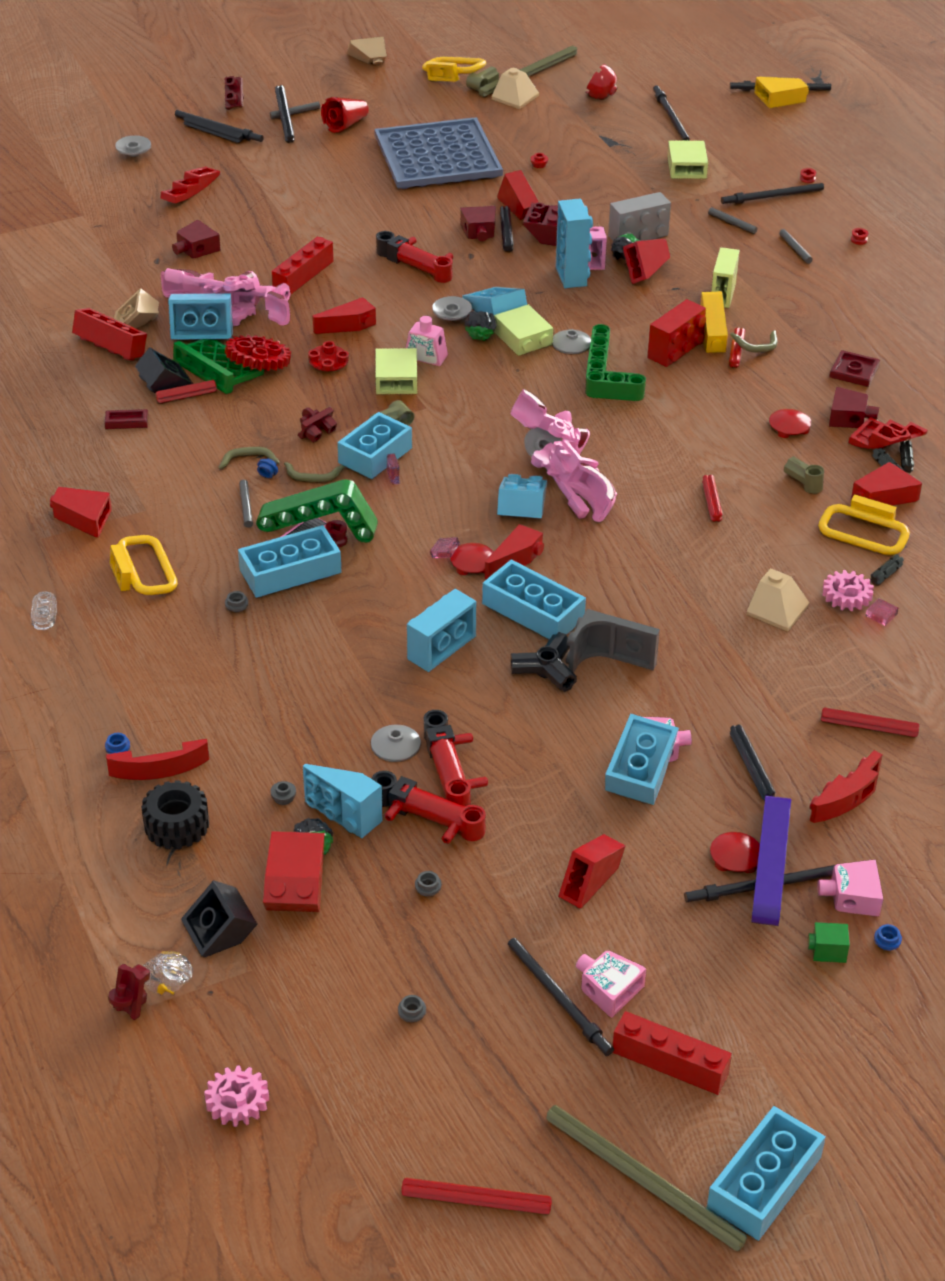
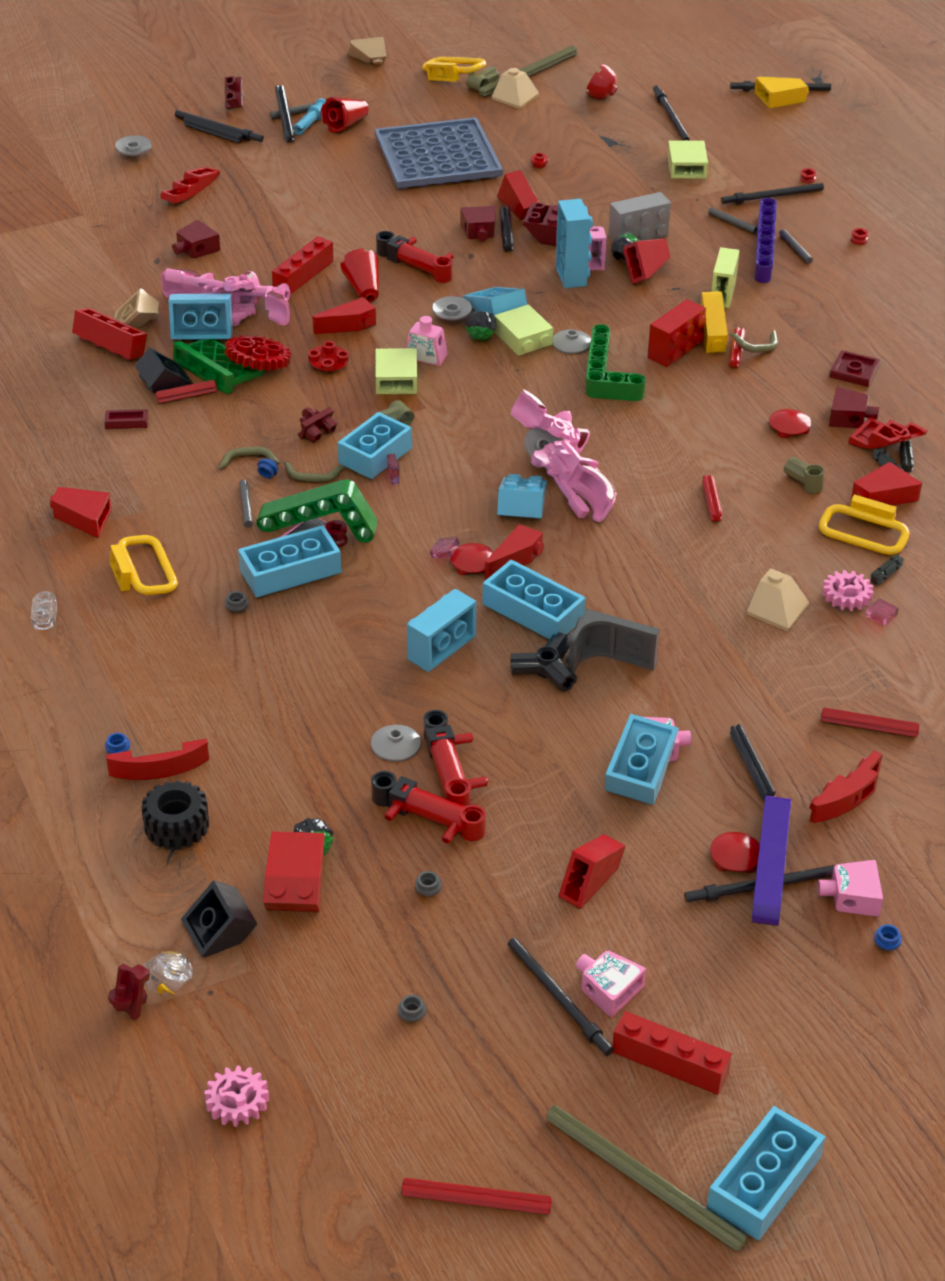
(283, 792): dark grey plate -> none
(313, 114): none -> medium azure pin
(344, 797): medium azure slope -> none
(362, 273): none -> red cone
(765, 240): none -> dark purple beam
(829, 942): green brick -> none

